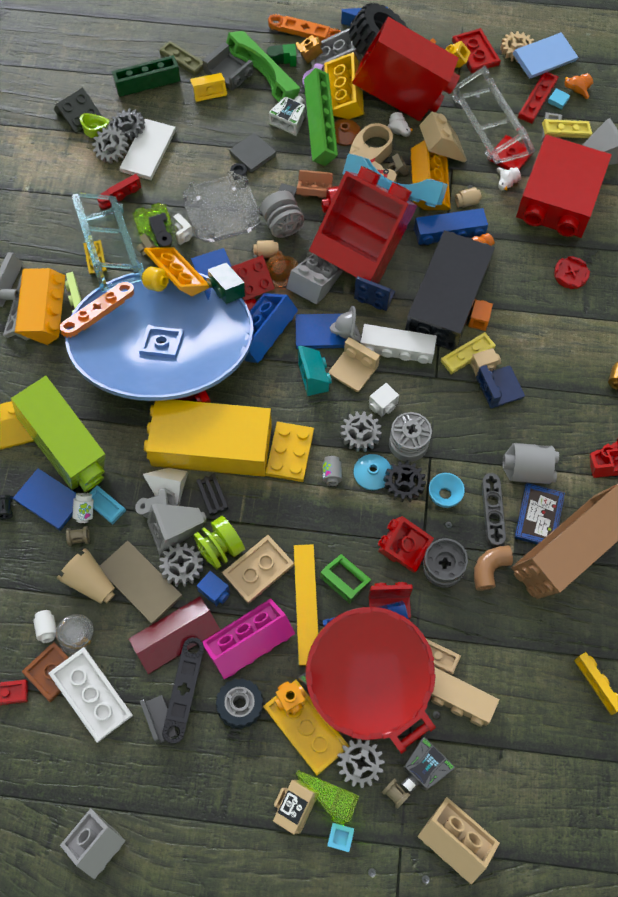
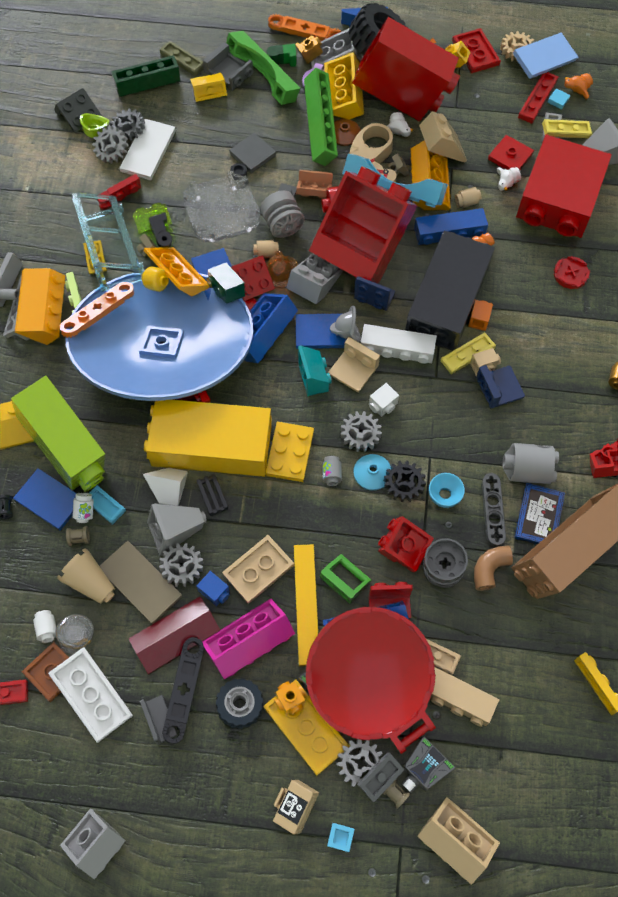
(165, 497): light grey leg -> none
(183, 228): white bracket -> none
(218, 542): lime wheel -> none
(288, 114): white torso -> none
(333, 799): clear neon green slope -> none
(380, 777): none -> dark grey plate
(407, 445): light grey wheel -> none
(522, 134): clear windscreen -> none

